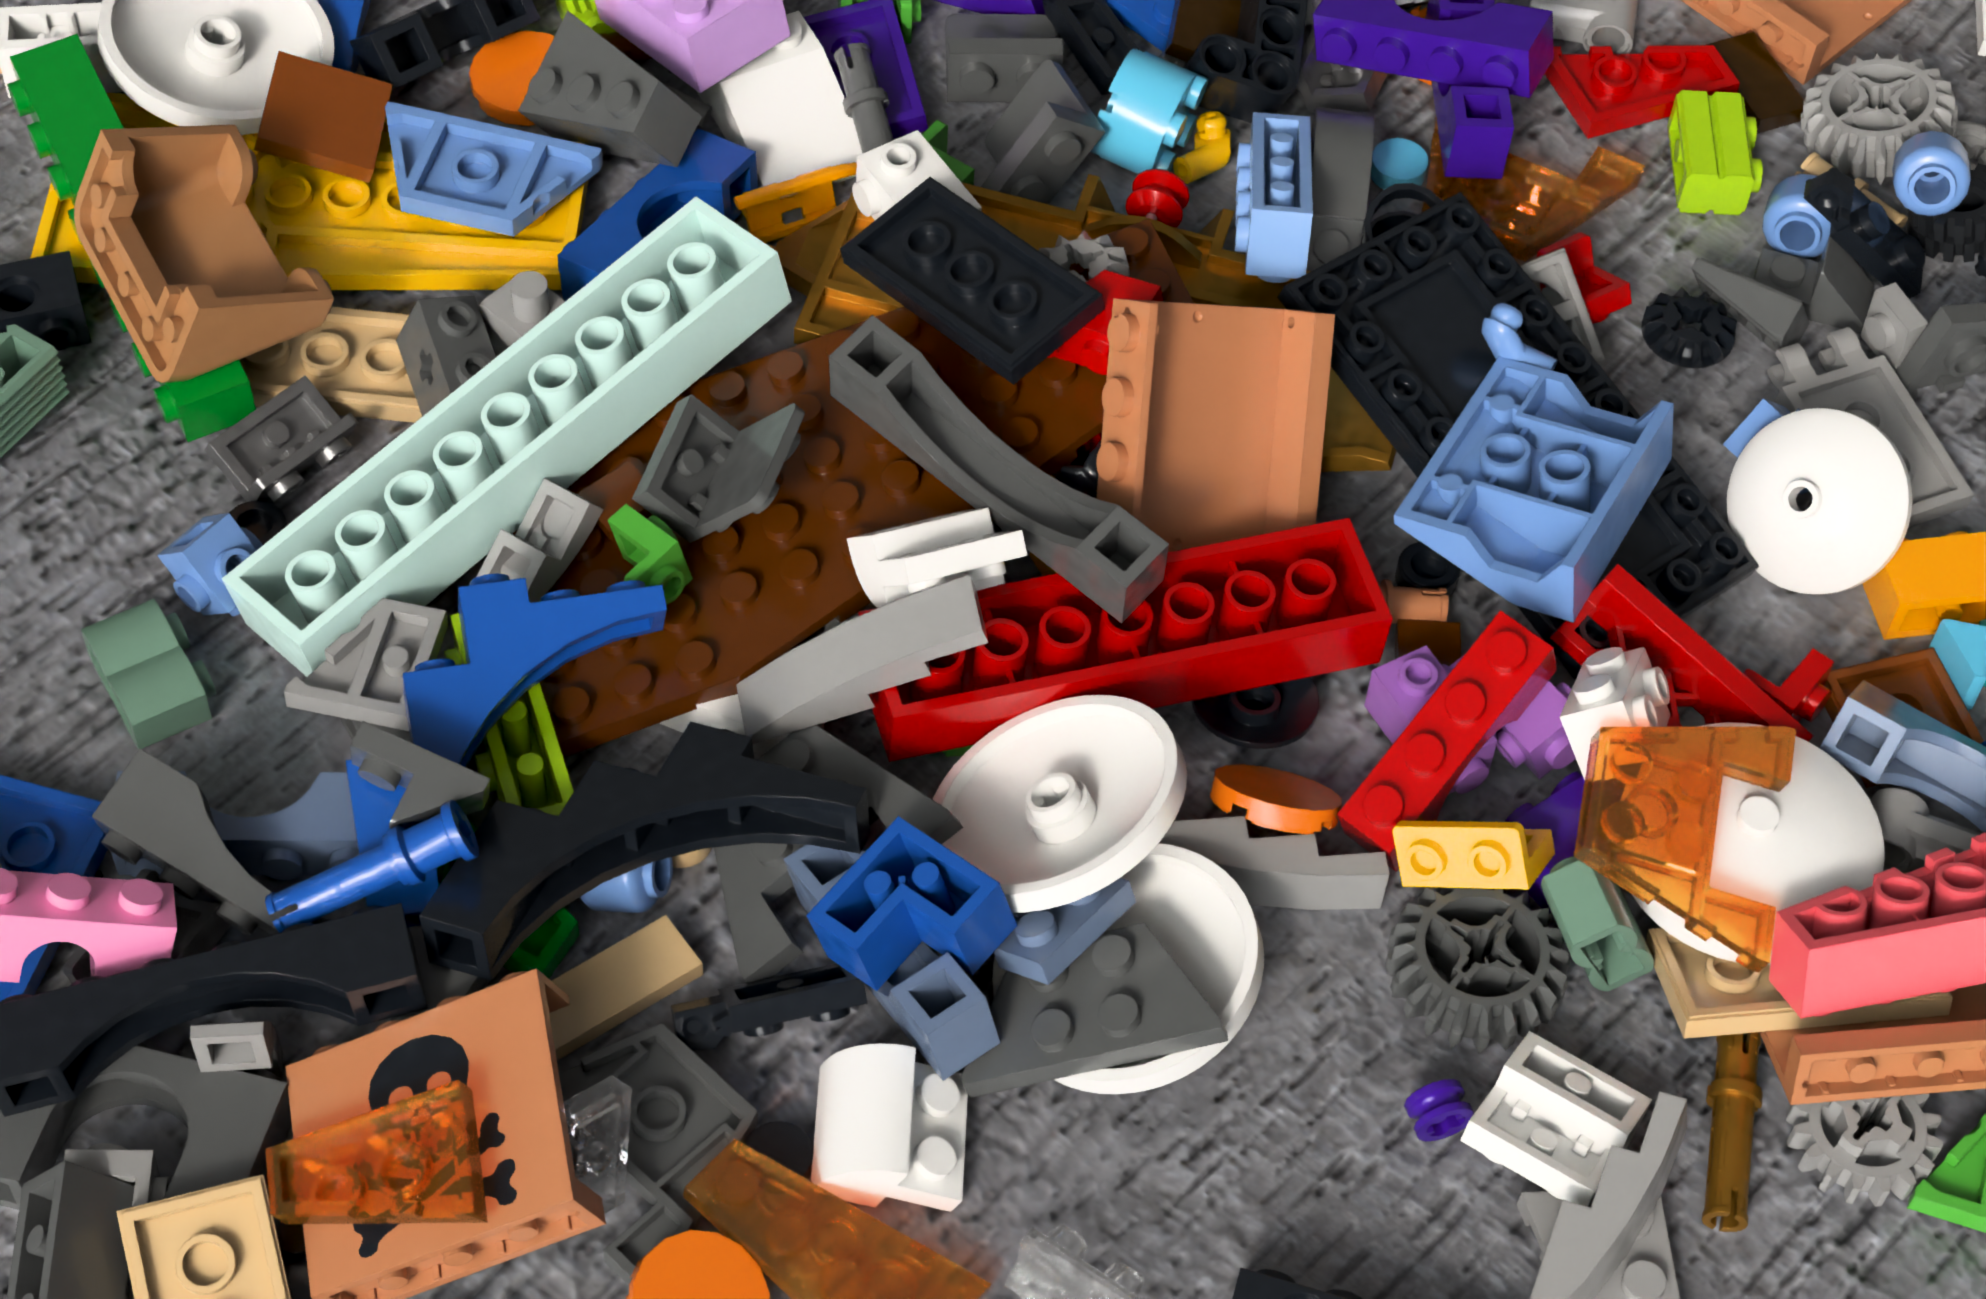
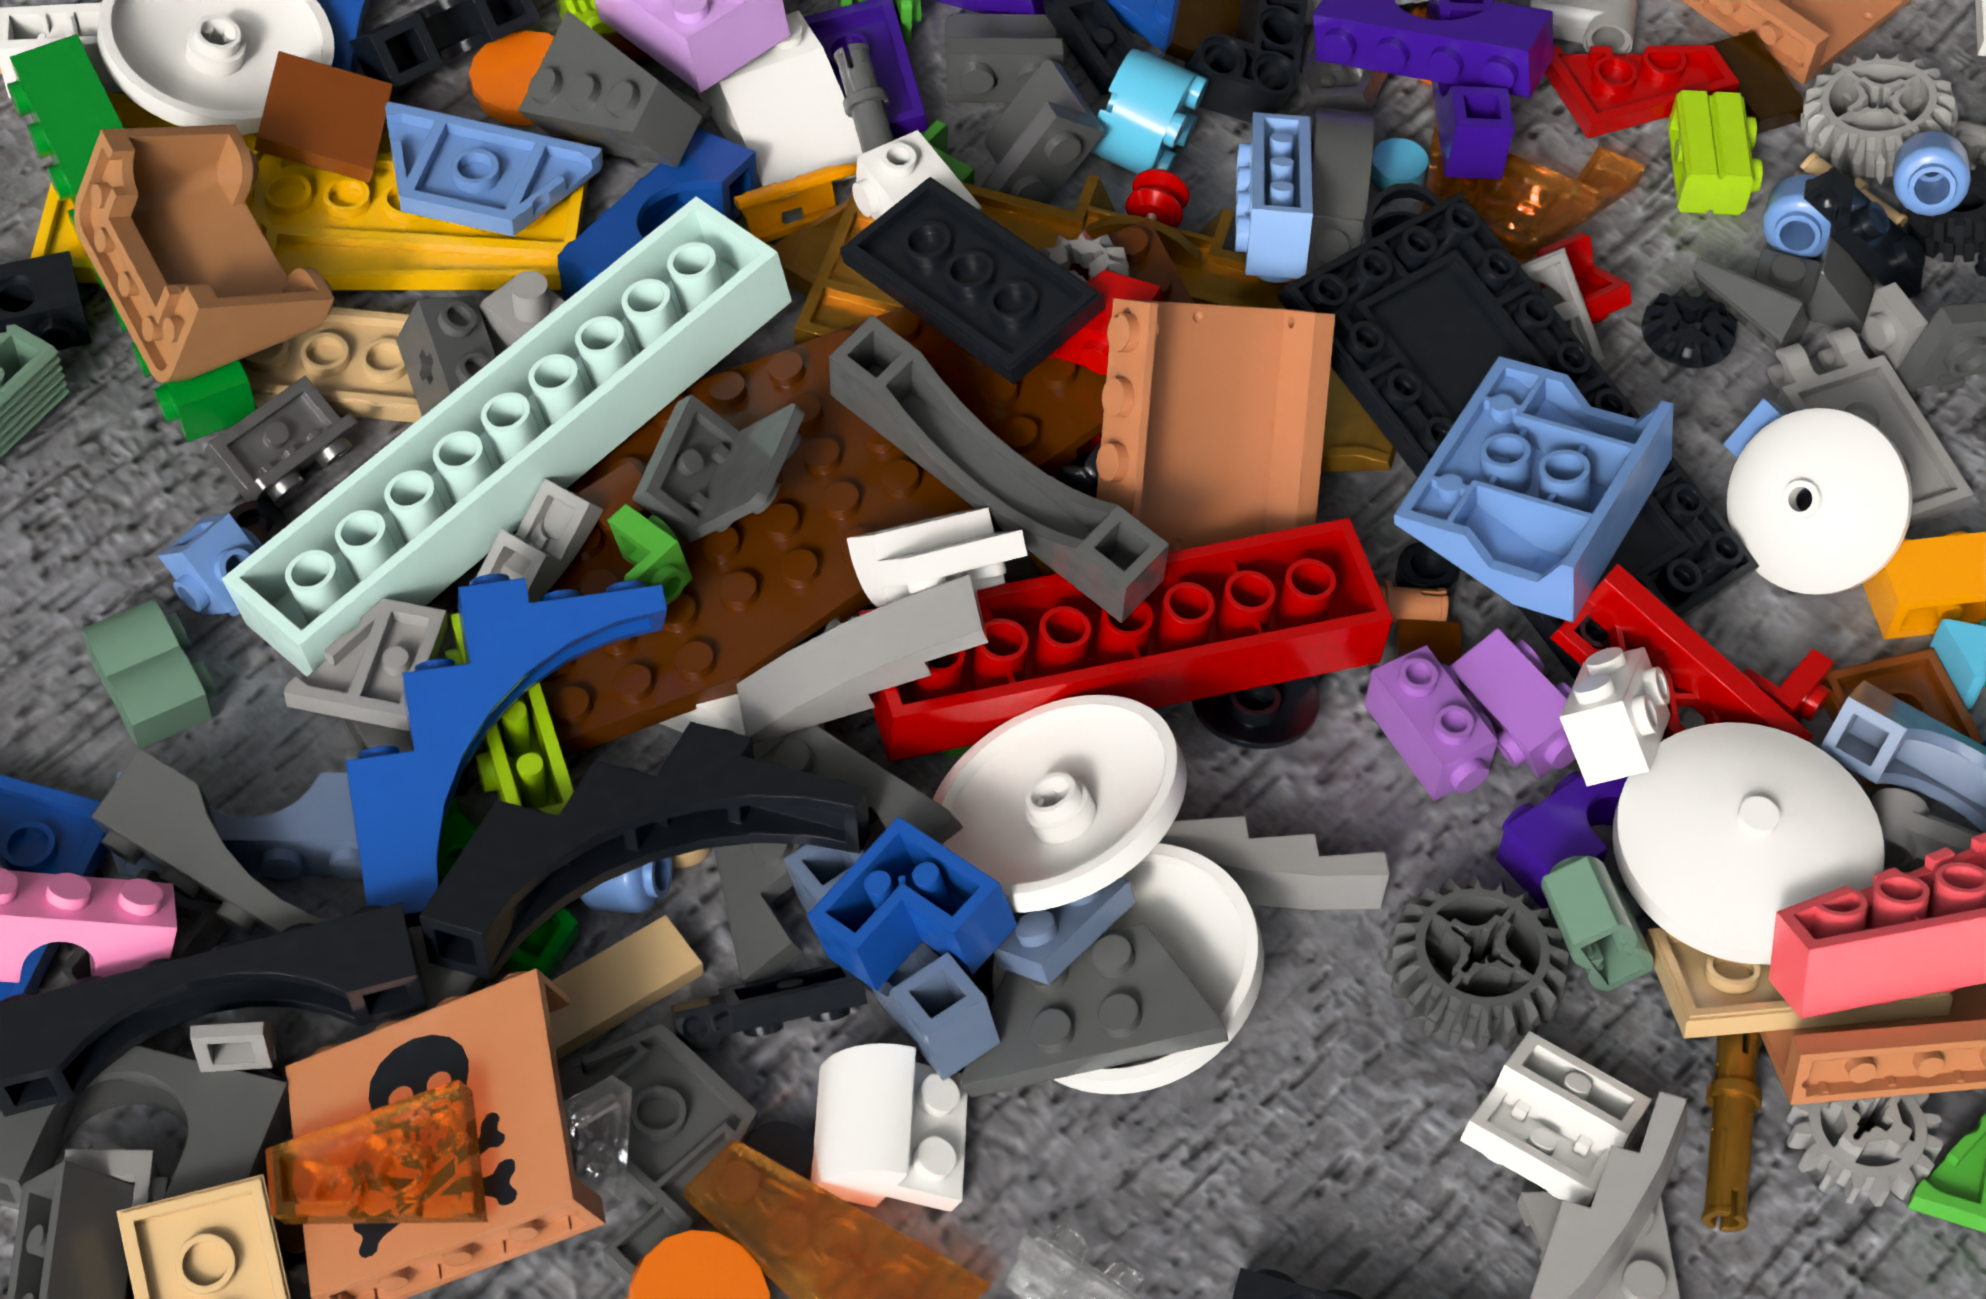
(401, 857): blue pin -> none
(428, 777): dark grey slope -> none
(1210, 150): yellow arm -> none
(1276, 798): orange tile -> none
(1439, 1110): dark purple bush -> none
(1471, 854): yellow bracket -> none
(1474, 701): red arch -> none
(1503, 341): medium blue arm -> none
(1655, 816): clear orange wing -> none

